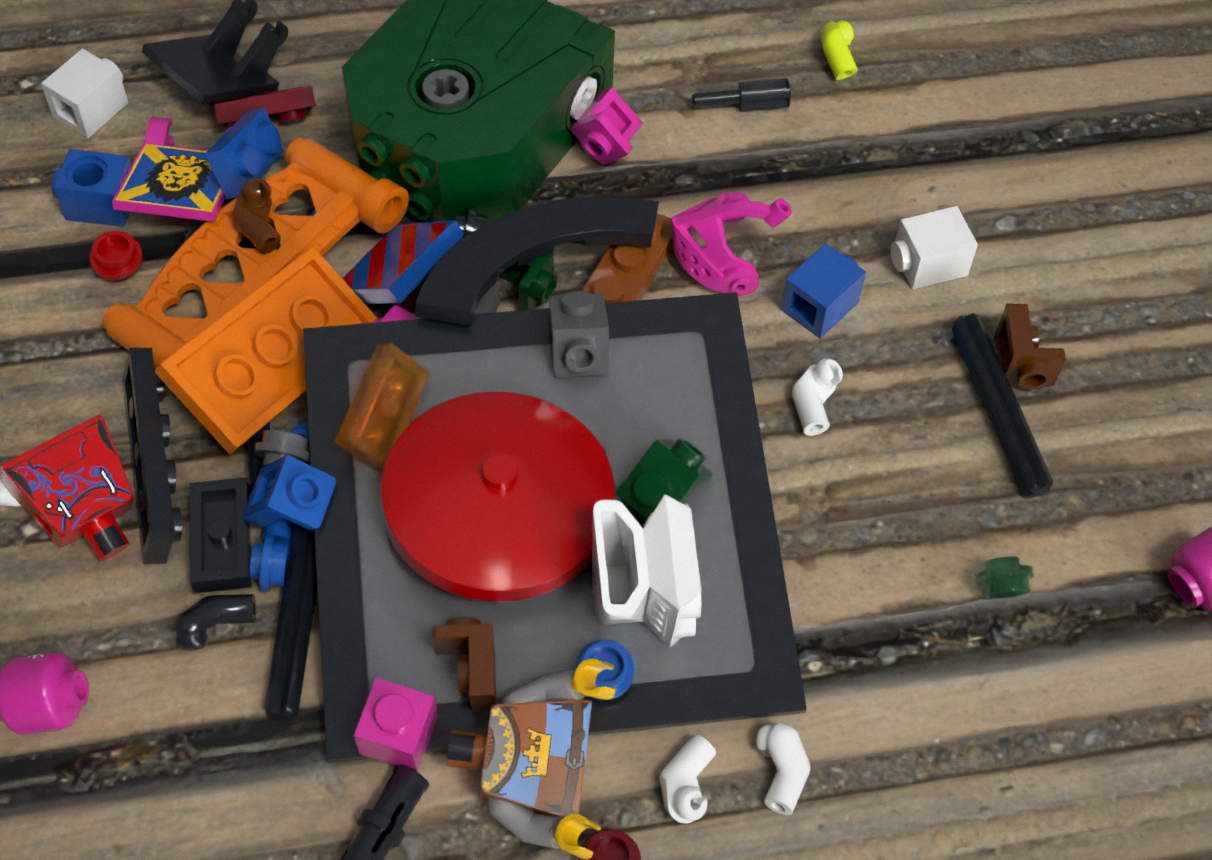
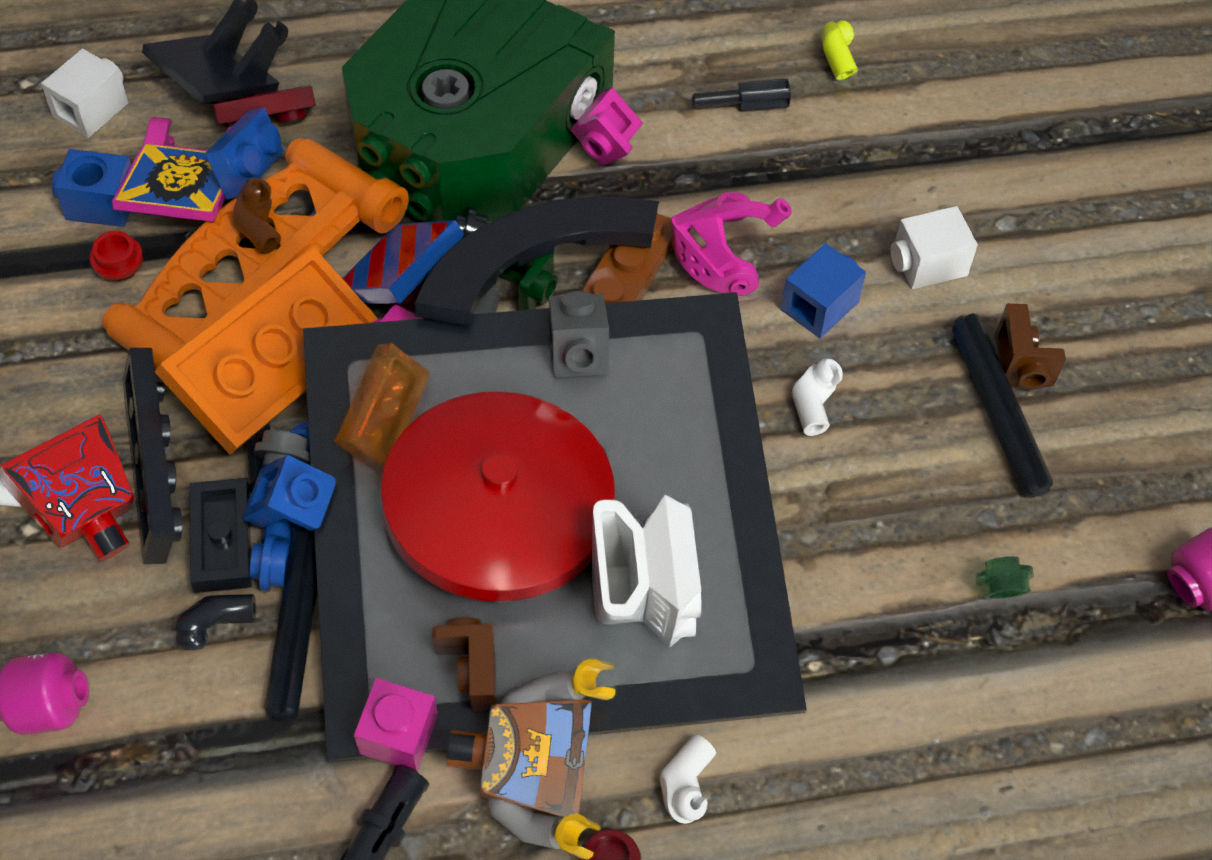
(612, 652): blue plate -> none
(667, 470): dark green bracket -> none
(791, 762): white arm -> none

